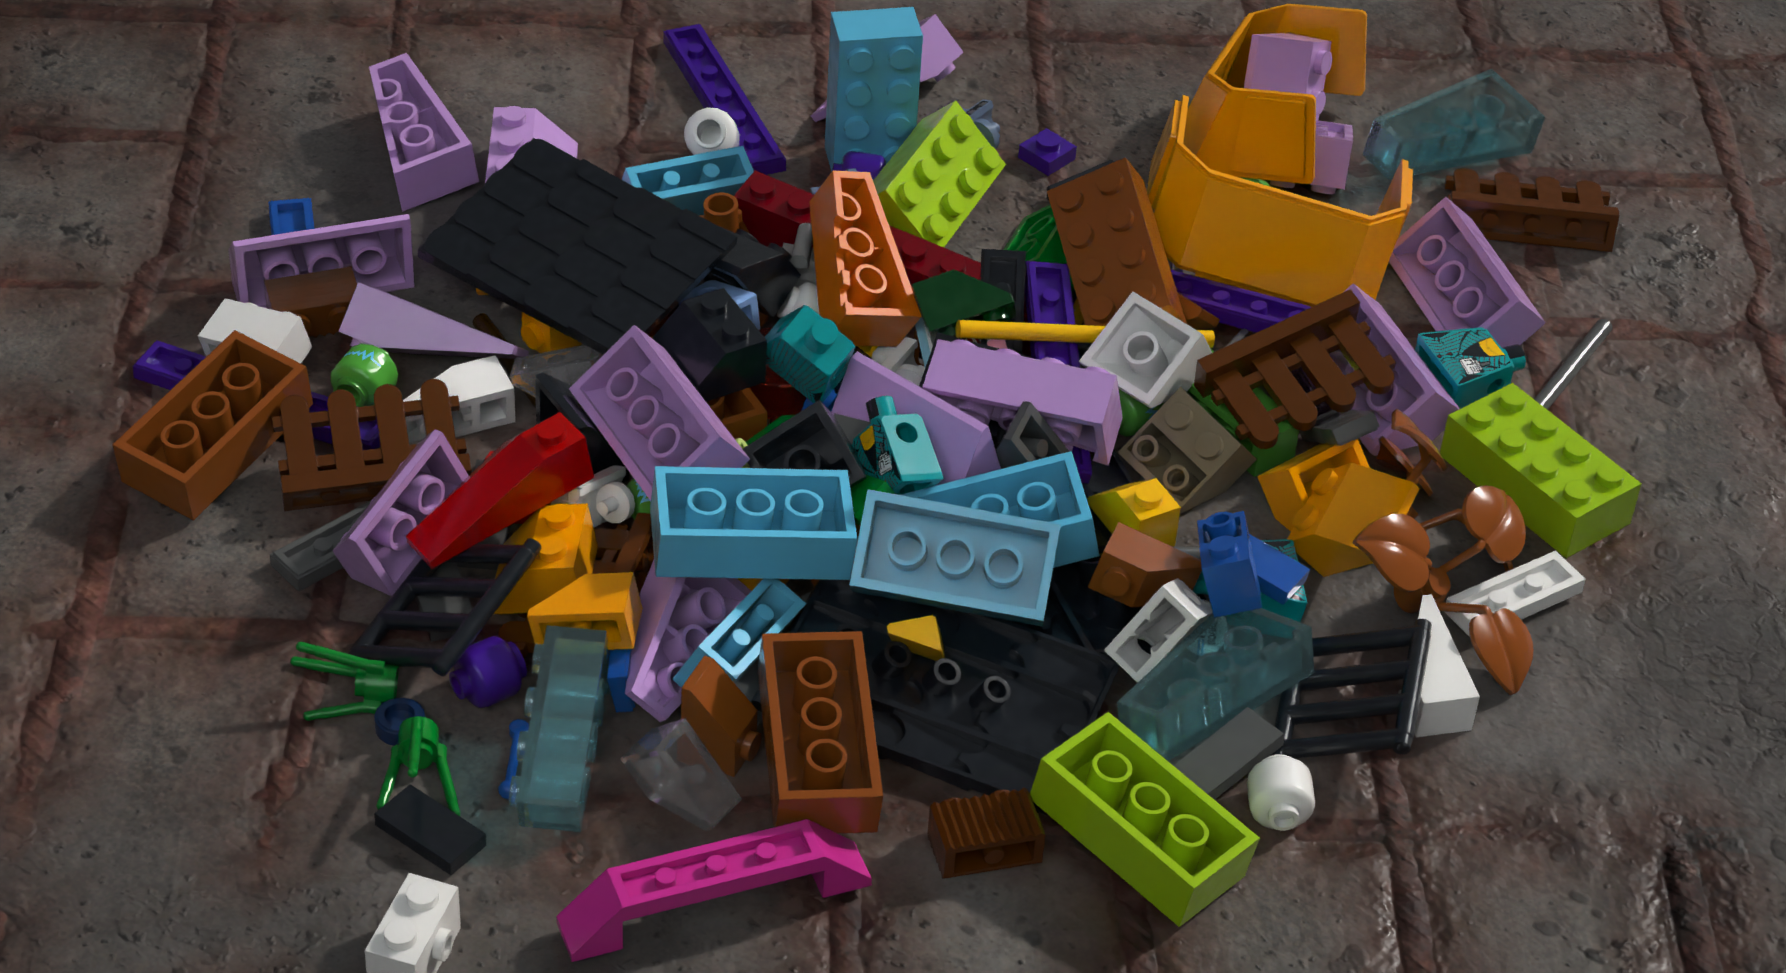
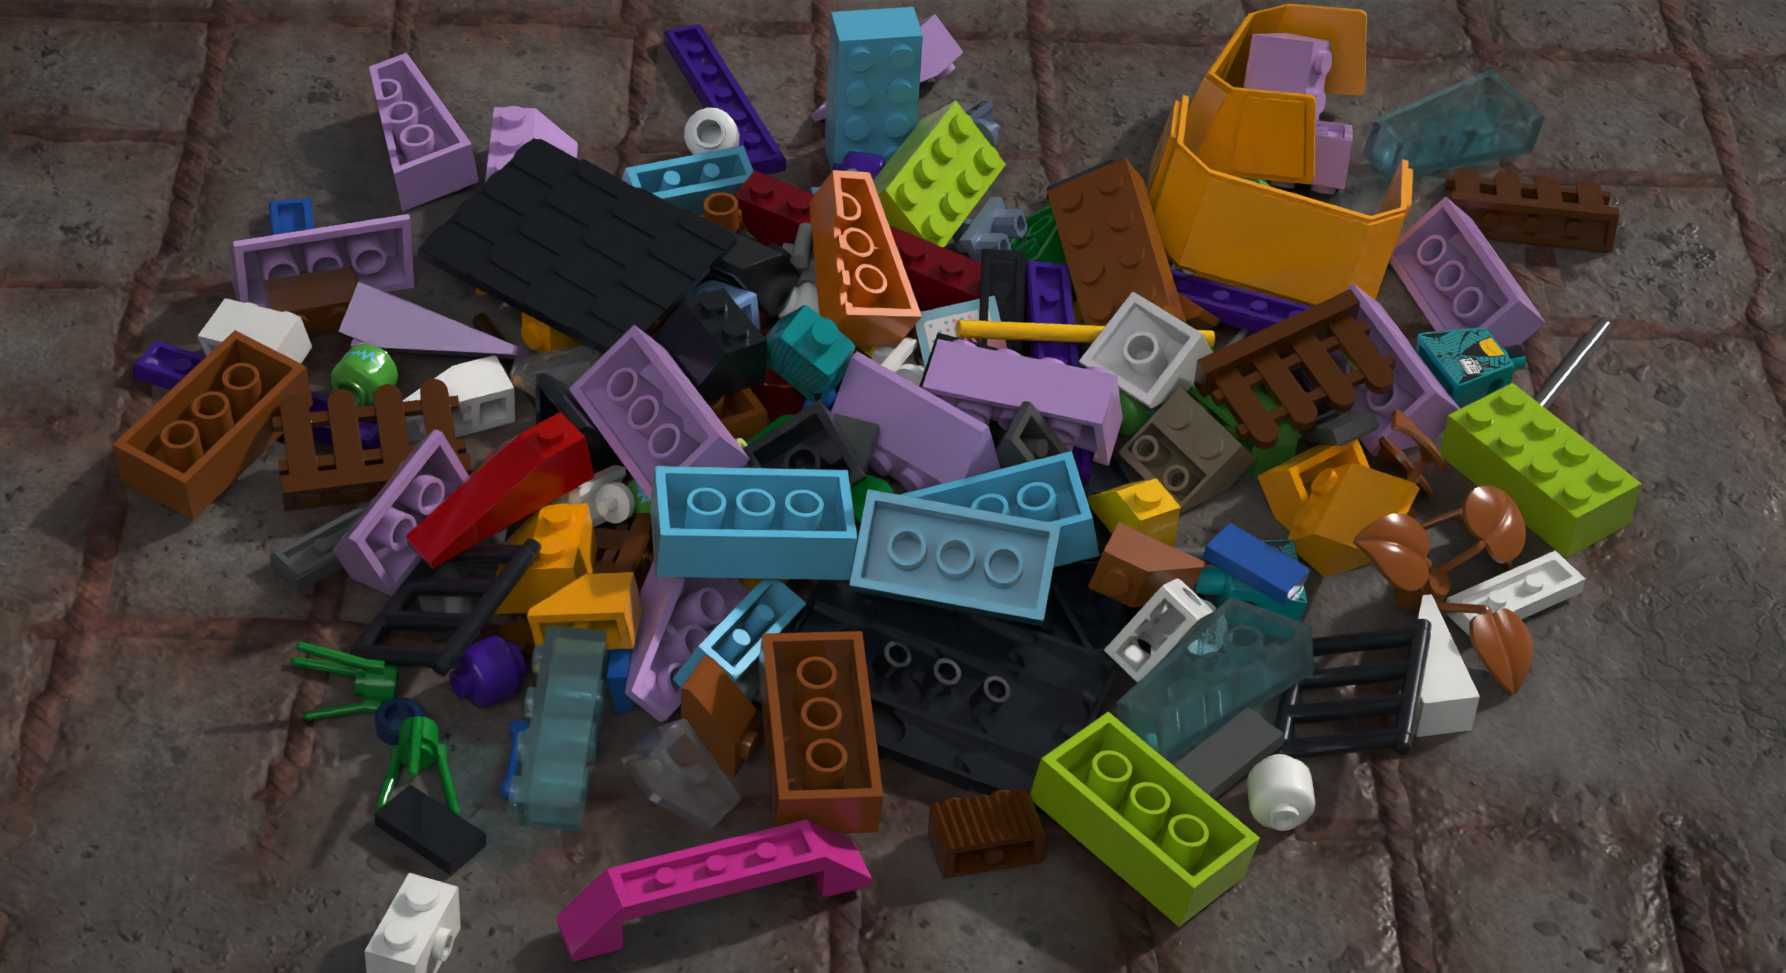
(897, 448): teal torso -> none
(919, 635): yellow slope -> none
(960, 297): dark green slope -> none
(990, 229): none -> sand blue hips
(1047, 152): dark purple plate -> none
(1228, 563): blue slope -> none

